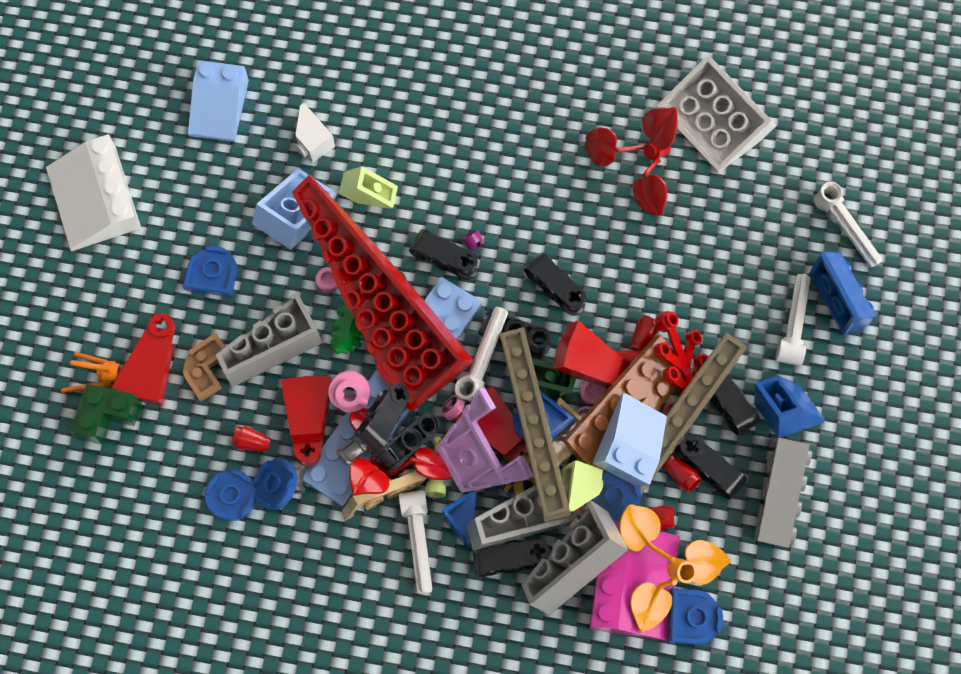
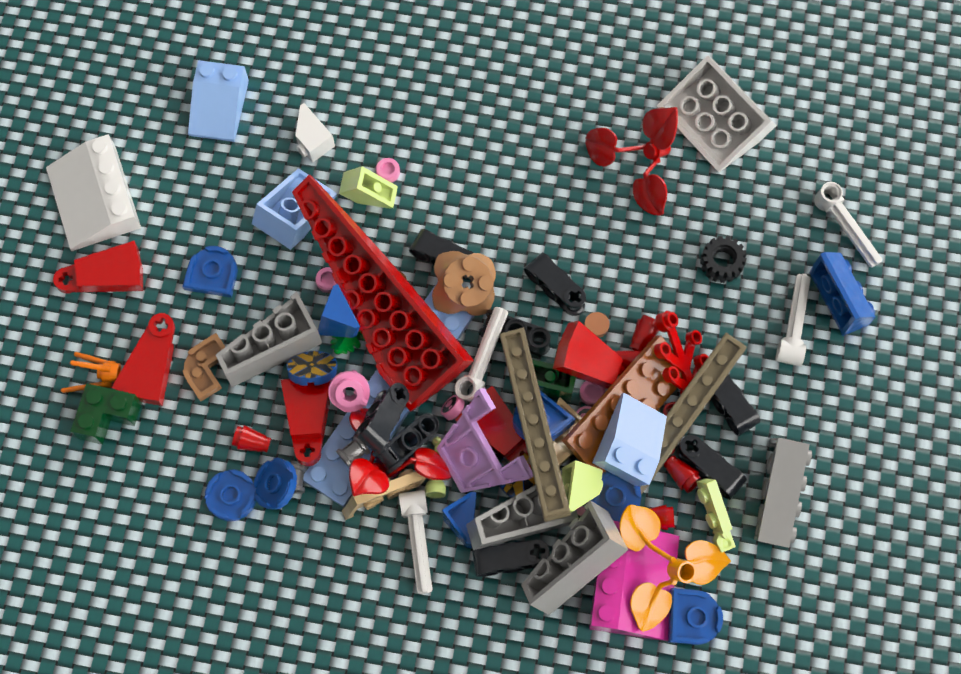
(105, 271): none -> red piece
(312, 367): none -> tile
(338, 317): none -> blue slope
(388, 169): none -> bright pink tile
(450, 295): none -> medium nougat brick
(472, 240): magenta hinge -> none
(597, 323): none -> nougat tile
(716, 514): none -> yellowish green hinge
(730, 247): none -> black tyre
(785, 406): blue slope -> none

